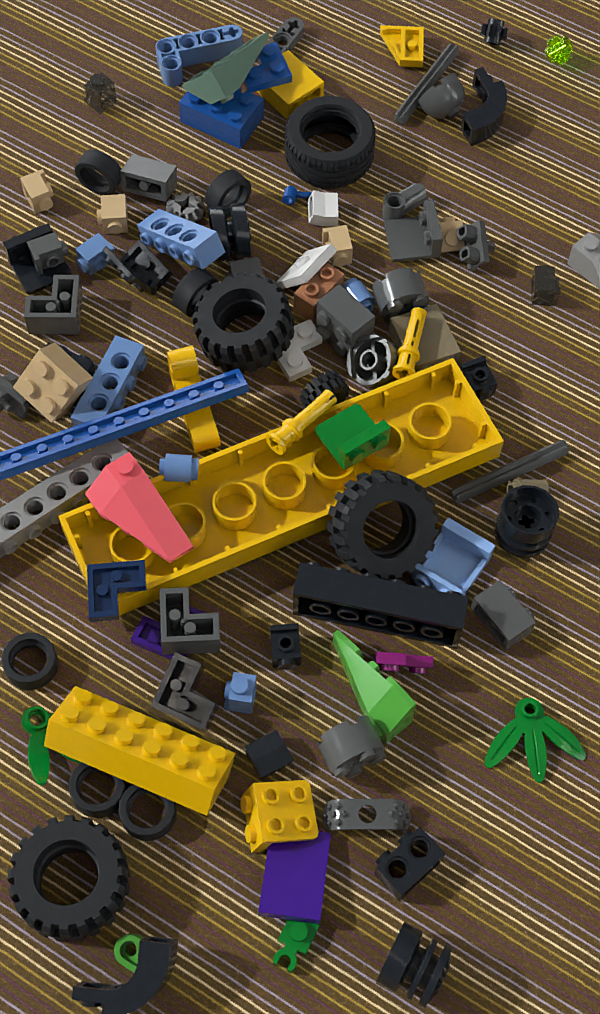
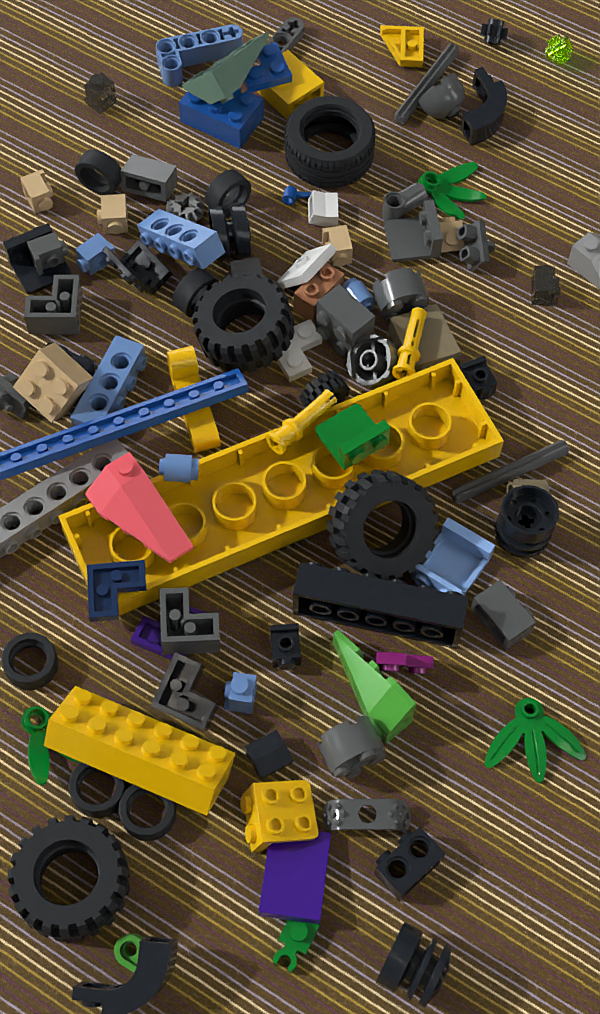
(442, 188): none -> green plant

